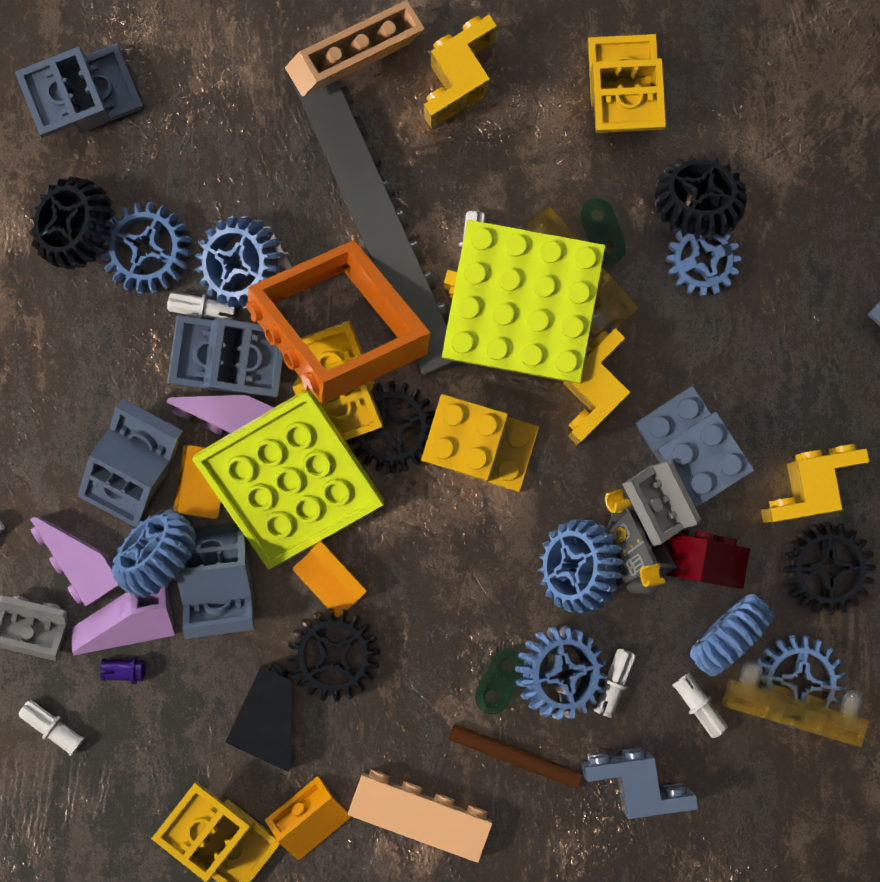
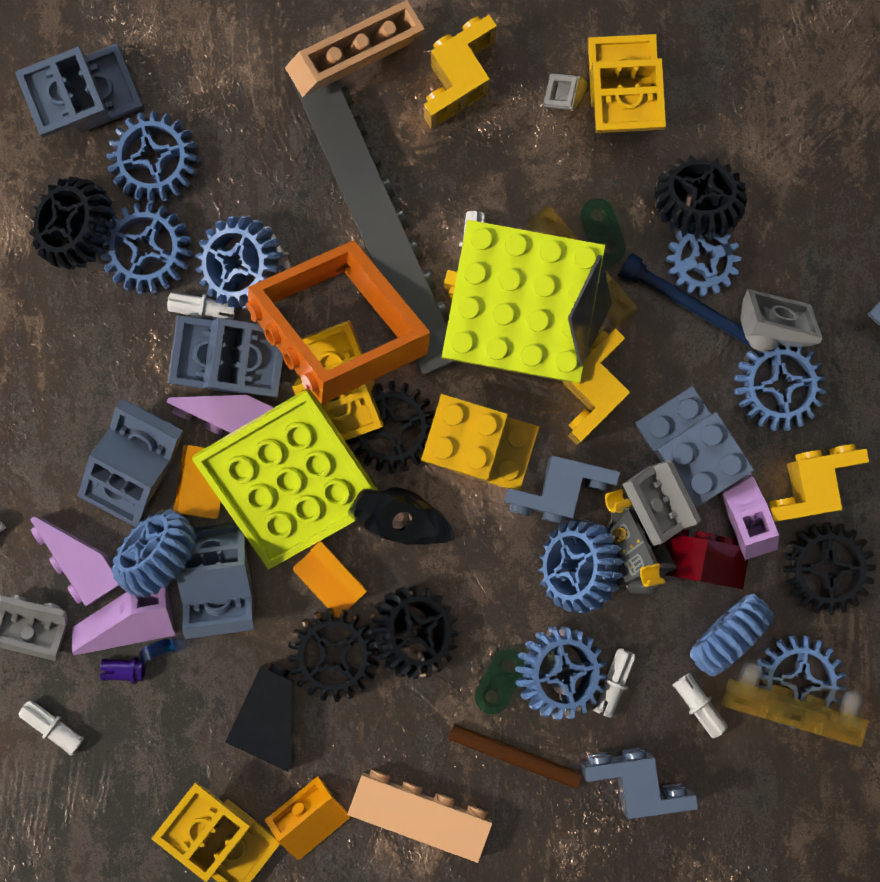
(144, 130): none -> medium blue gear
(157, 651): none -> clear blue tile
(377, 509): none -> black piece
(395, 613): none -> black gear
(561, 489): none -> sand blue bracket
(565, 91): none -> light grey slope
(582, 311): none -> dark grey window
(635, 270): none -> dark blue piece
(750, 518): none -> lavender slope
(777, 321): none -> light grey slope
(781, 400): none -> medium blue gear

